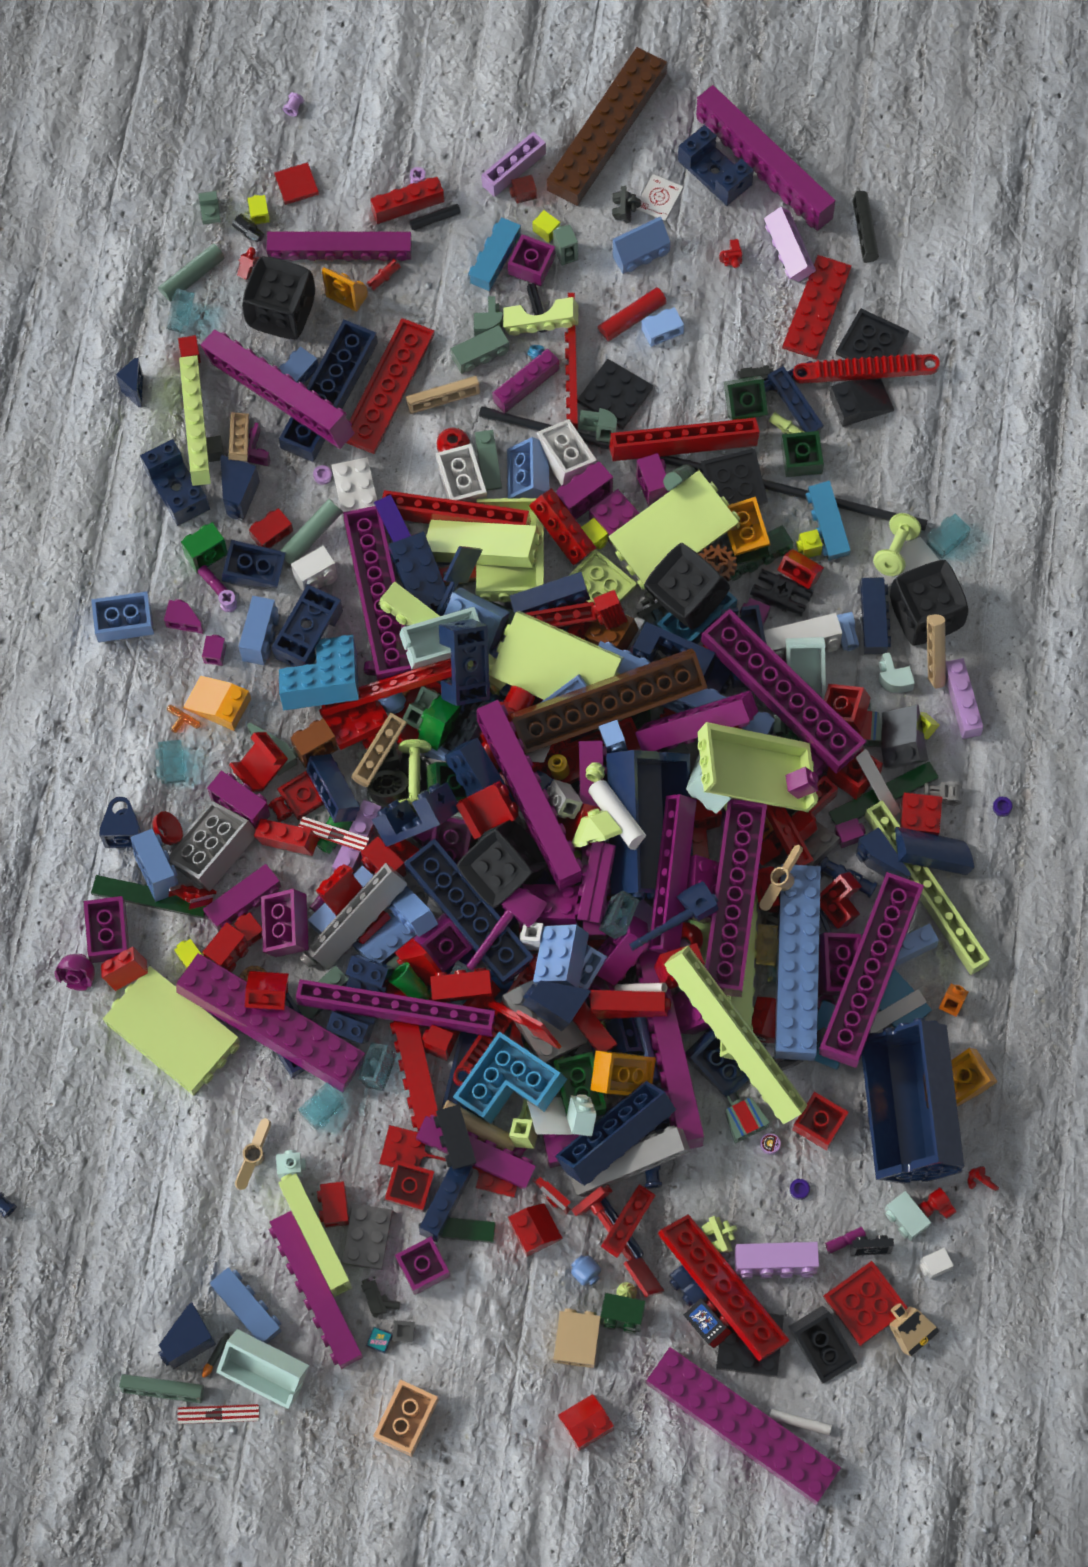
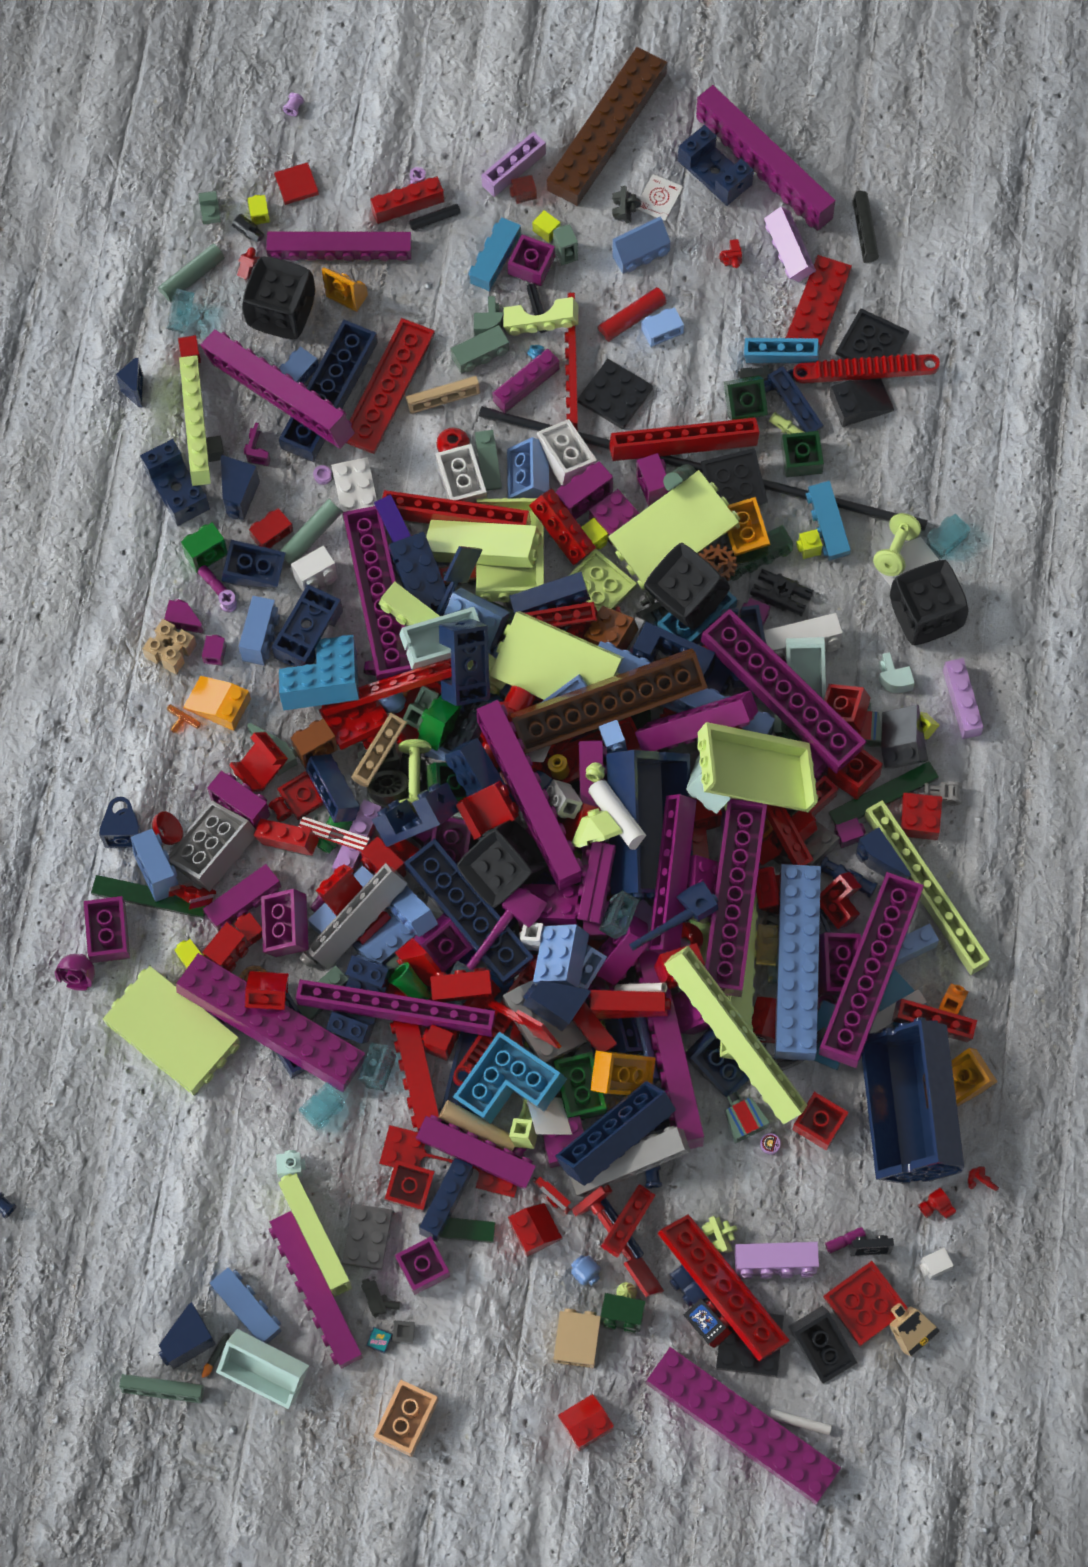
(122, 617): medium blue brick -> none
(124, 968): red brick -> none
(169, 646): none -> tan brick
(171, 762): clear light blue brick -> none
(217, 1414): sticker -> none
(238, 436): tan tile -> none
(257, 1143): tan piece -> none
(334, 1204): red brick -> none
(383, 275): red pin -> none
(455, 1137): black brick -> none
(581, 1115): light aqua brick -> none
(602, 422): sand green brick -> none
(609, 610): red brick -> none
(775, 887): tan piece -> none
(781, 350): none -> dark azure brick
(799, 1189): dark purple tile -> none
(800, 568): red brick -> none
(801, 782): magenta brick -> none
(849, 638): light blue piece -> none
(874, 615): dark blue brick -> none
(877, 781): white sticker -> none
(907, 1216): light aqua brick -> none
(933, 851): dark blue slope -> none
(936, 650): tan brick -> none
(958, 1026): none -> red brick
(1002, 806): dark purple tile -> none

